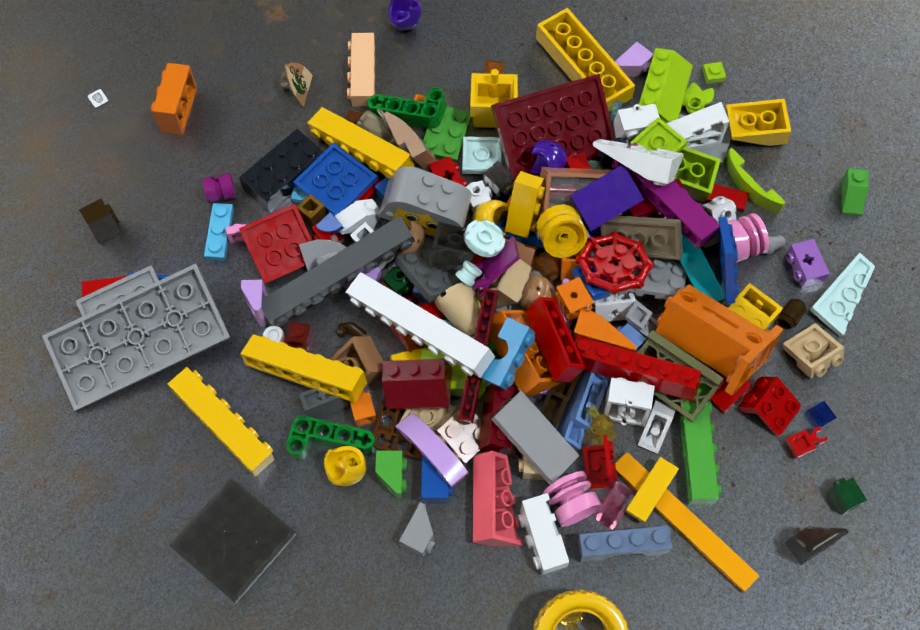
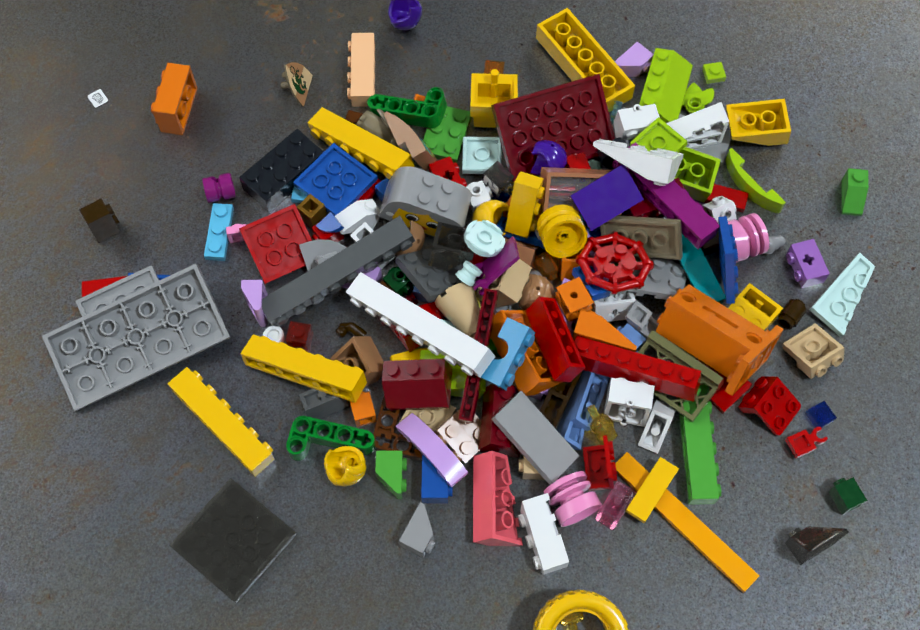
(630, 541): sand blue arch -> none

